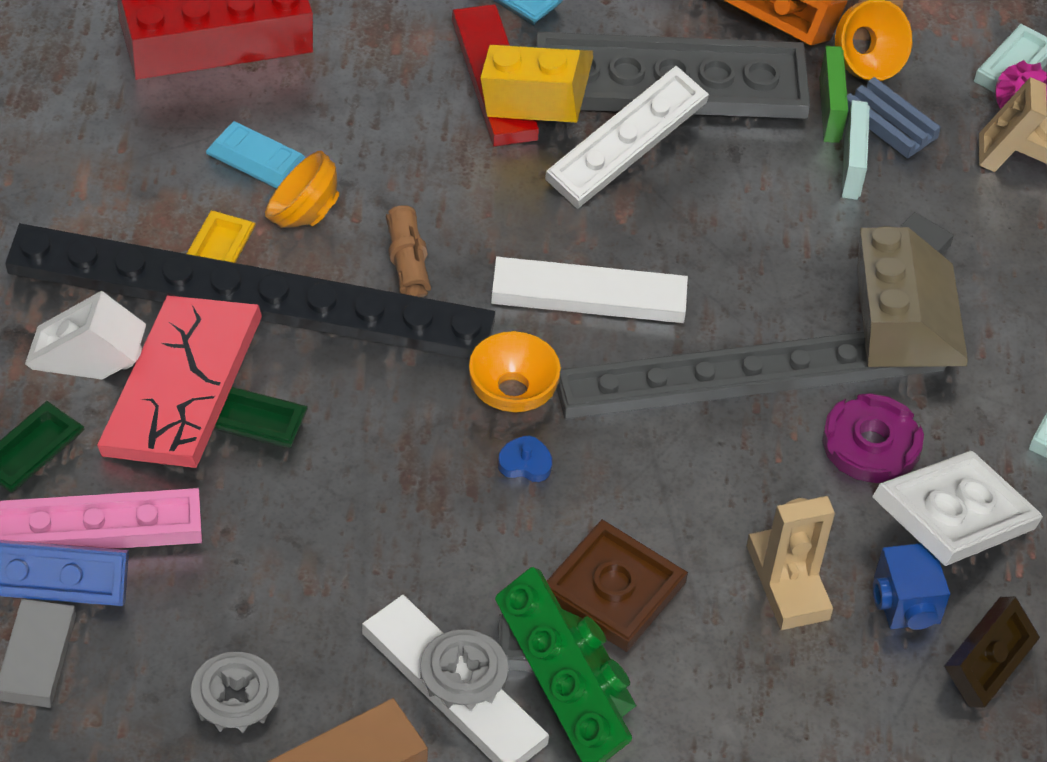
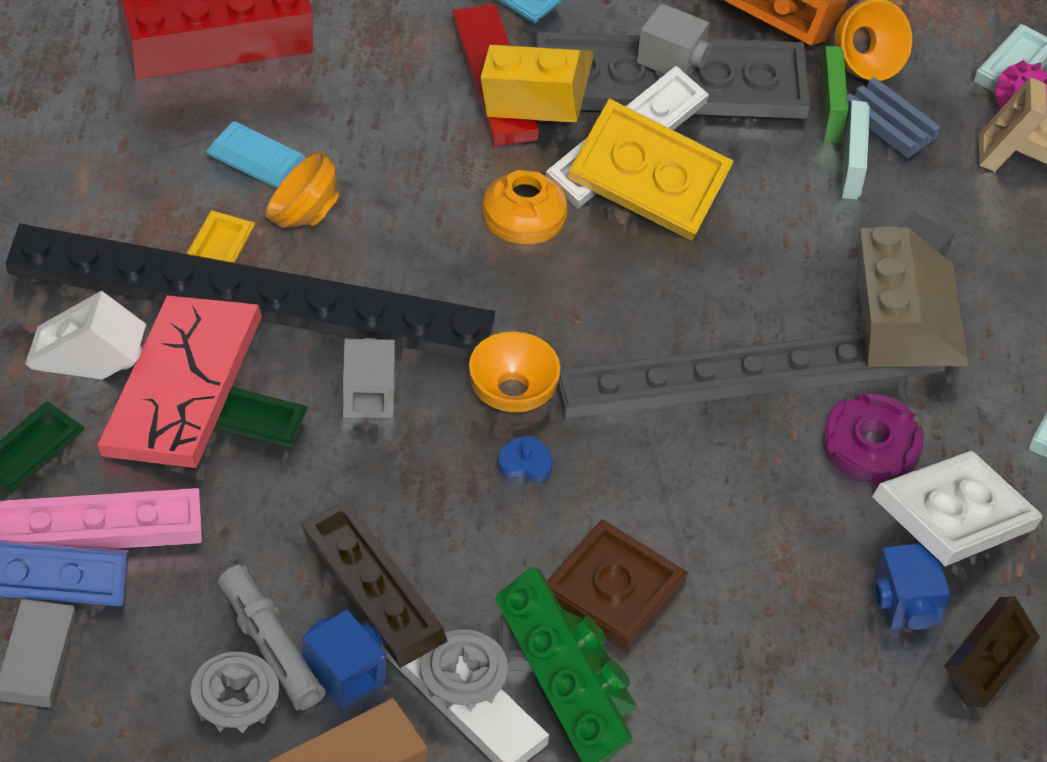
(260, 620): none -> light grey pin
(345, 658): none -> blue brick
(368, 378): none -> light grey brick
(374, 583): none -> dark brown plate
(408, 251): medium nougat pin -> none
(524, 218): none -> light orange piece
(589, 289): white tile -> none
(650, 169): none -> yellow tile
(673, 40): none -> light grey brick
(791, 559): tan bracket -> none

